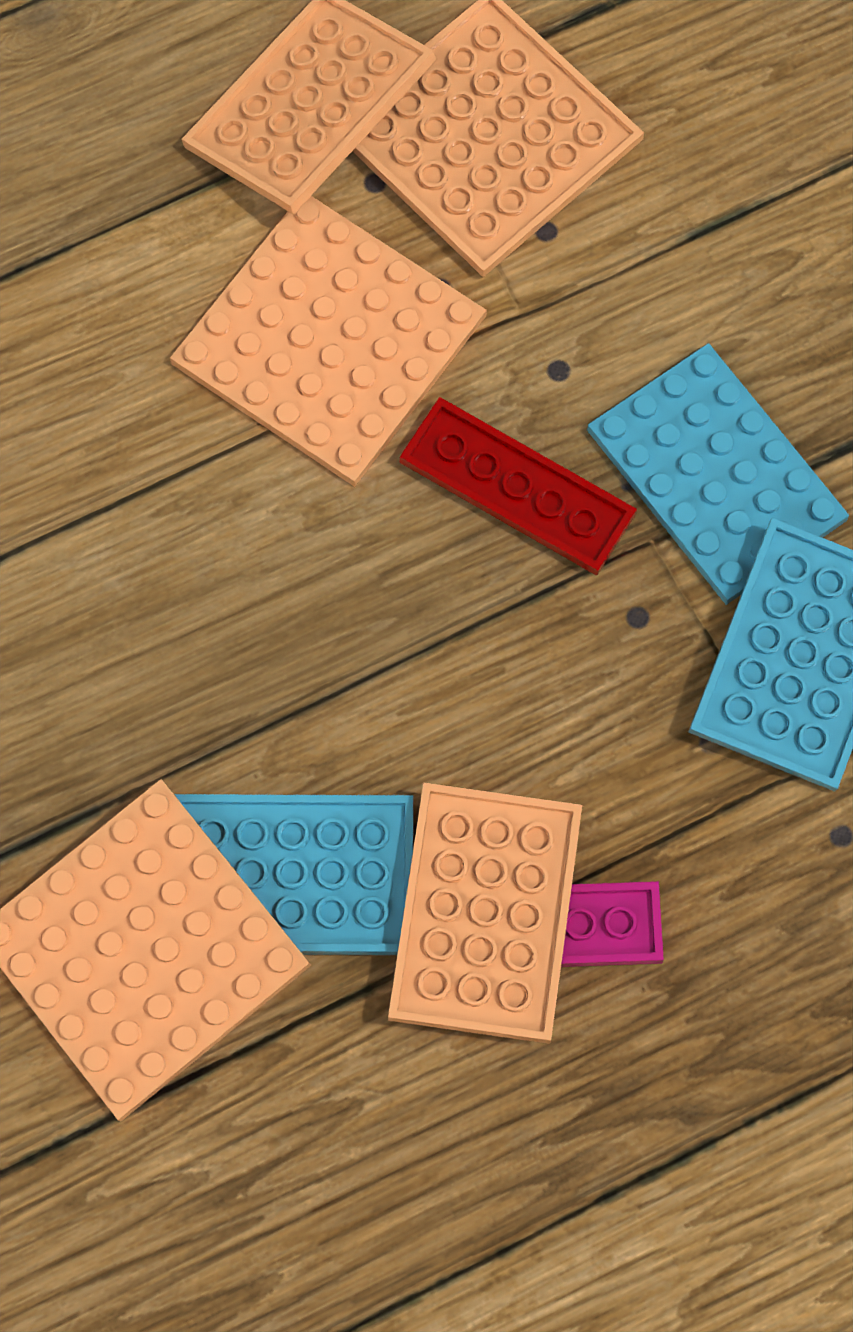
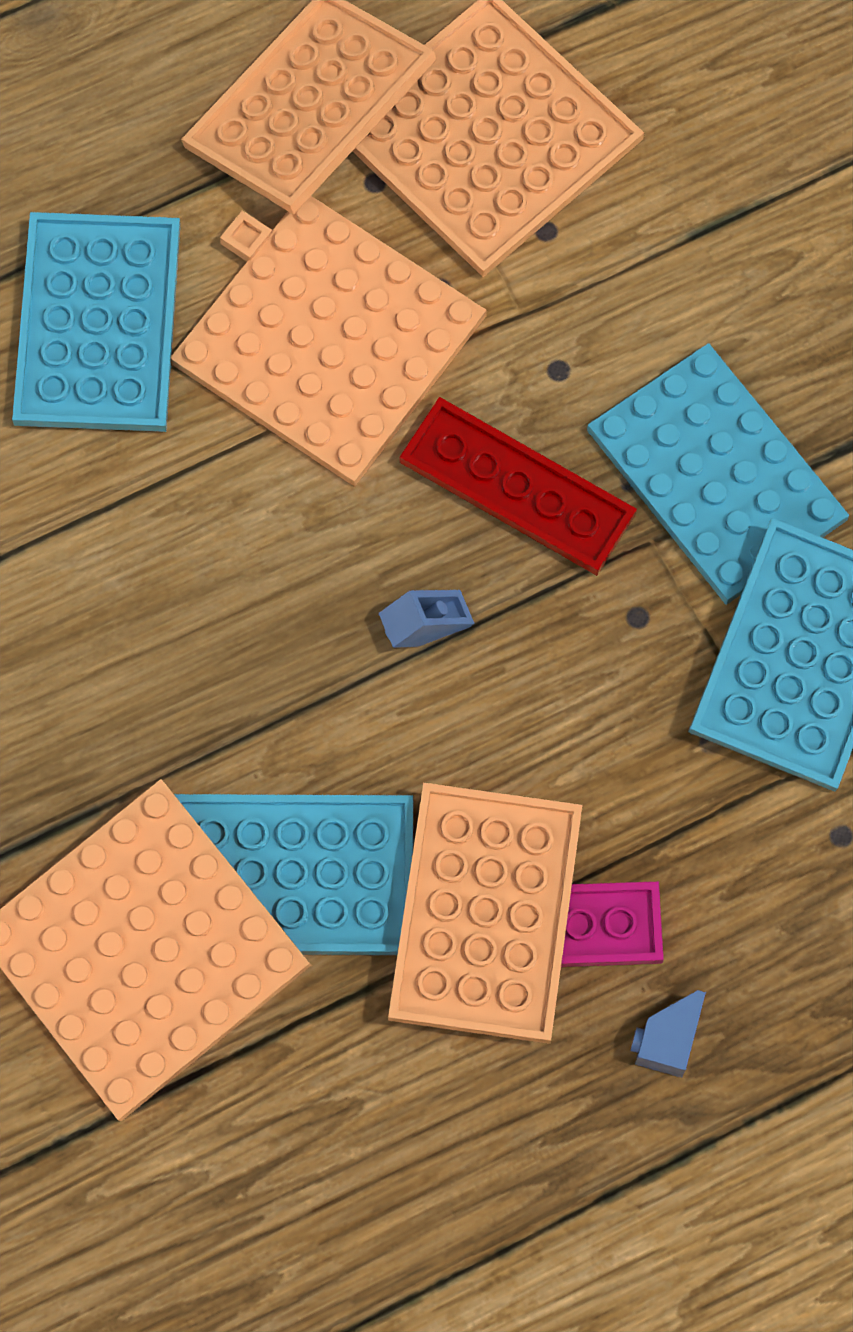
(97, 322): none -> medium azure plate
(245, 236): none -> light nougat plate
(425, 617): none -> medium blue slope
(669, 1036): none -> medium blue slope

